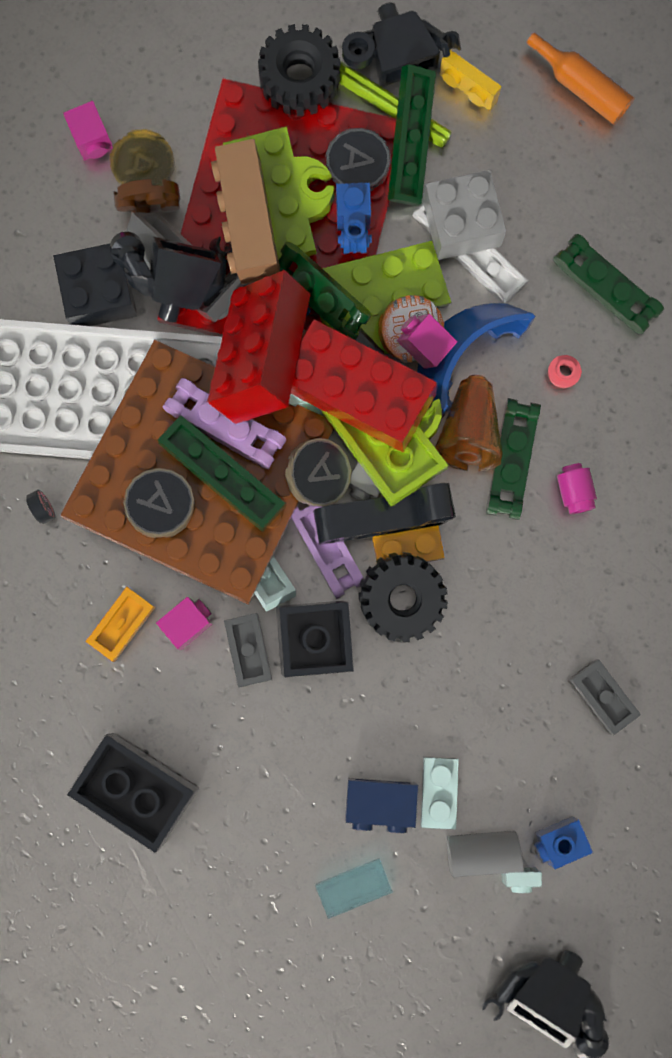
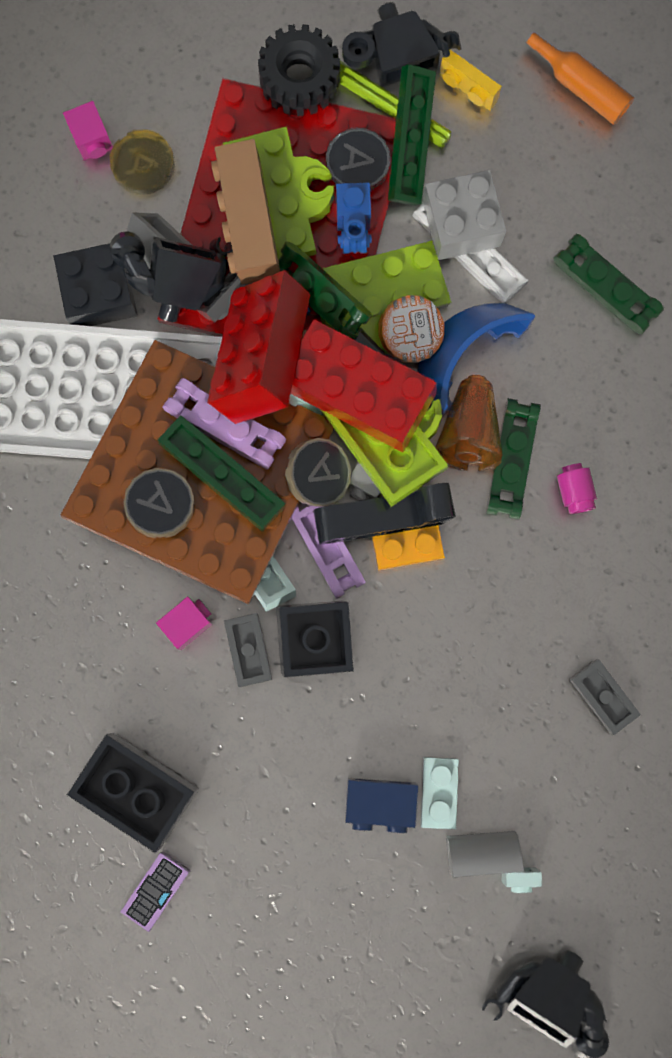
(40, 507): black tile -> none
(120, 624): light orange plate -> none
(144, 197): reddish brown plate -> none
(155, 891): none -> tile
(353, 888): clear light blue tile -> none
(381, 582): black tyre -> none
(425, 340): dark pink brick -> none
(559, 379): coral plate -> none
(562, 843): blue brick -> none

